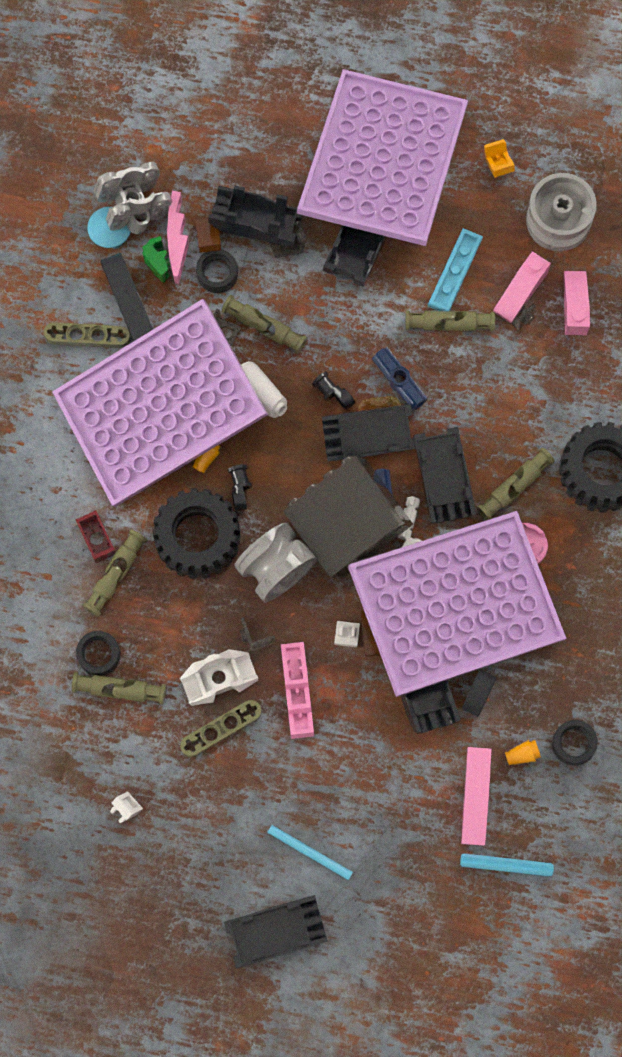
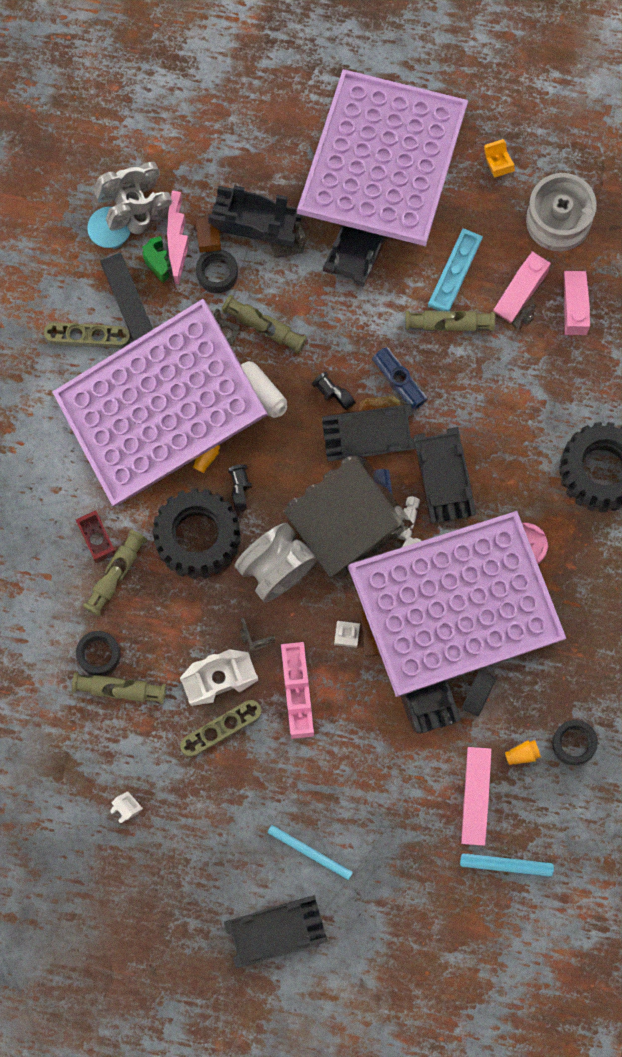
(517, 482): olive piece -> none

